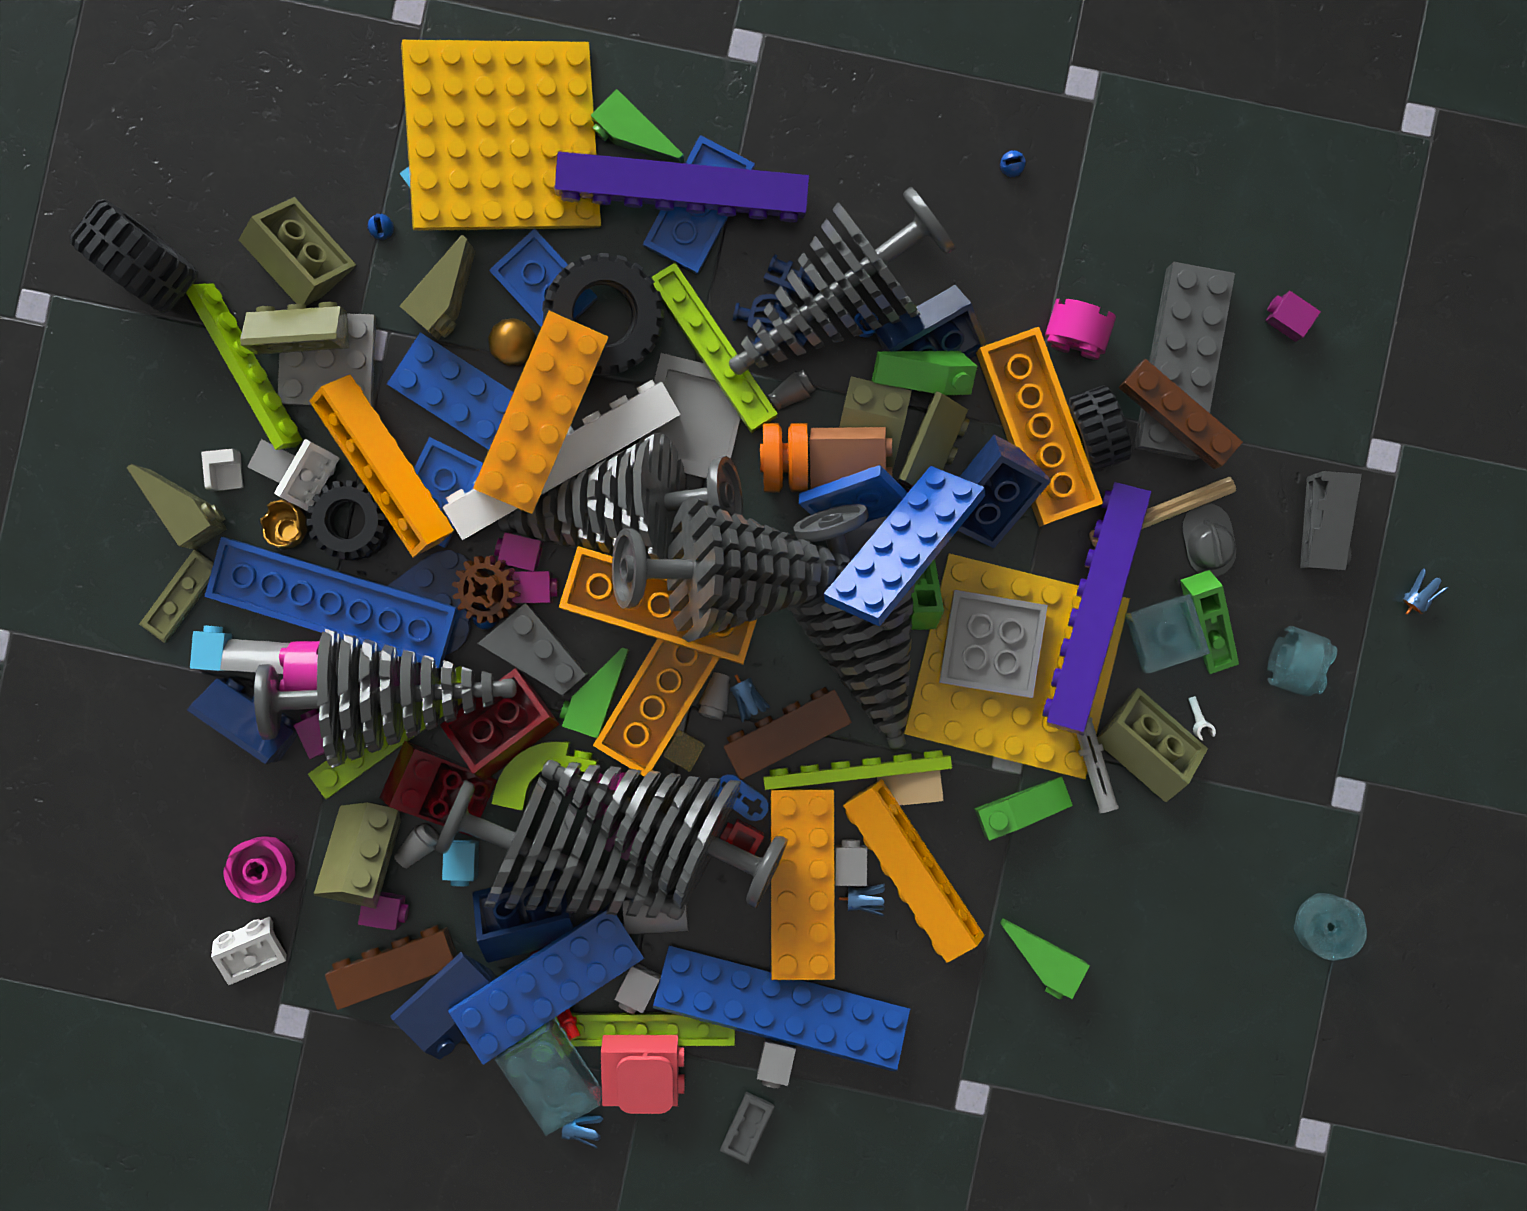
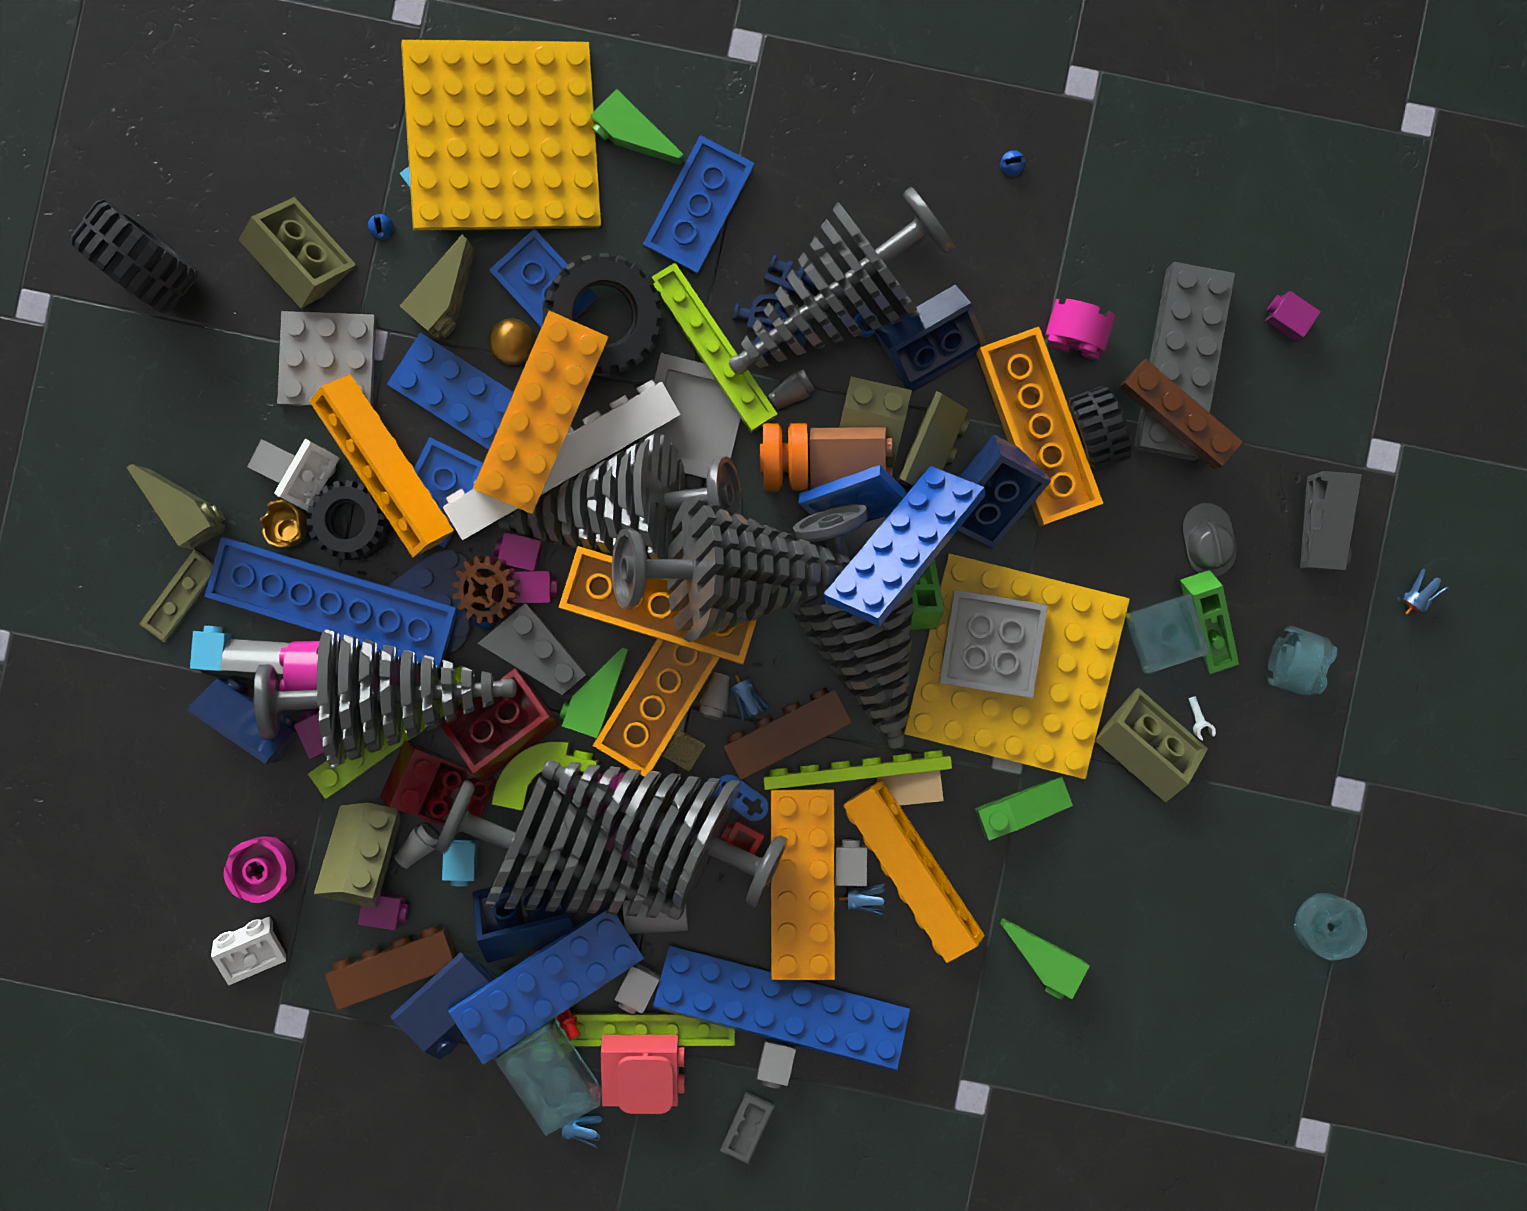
(222, 470): white panel -> none
(244, 366): lime plate -> none
(295, 329): slope -> none
(681, 185): dark purple brick -> none
(926, 371): bright green slope -> none
(1098, 608): dark purple brick -> none
(1106, 801): light grey pin -> none
(1184, 503): tan axle -> none

